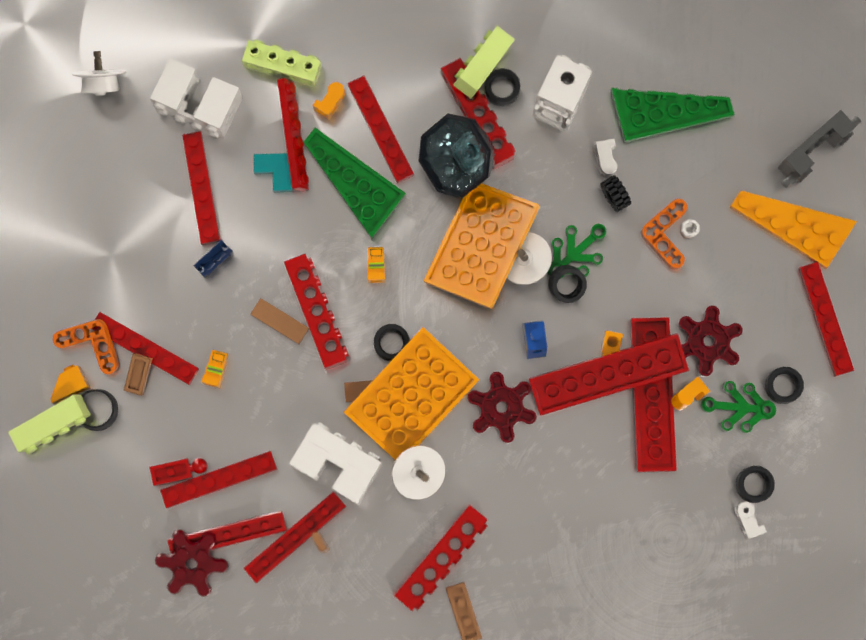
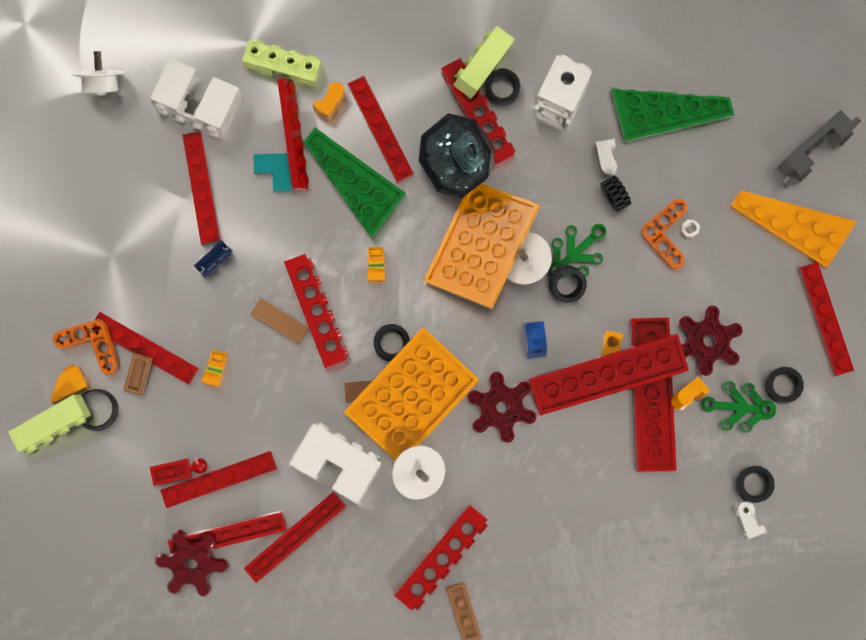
(320, 542): medium nougat tile -> none

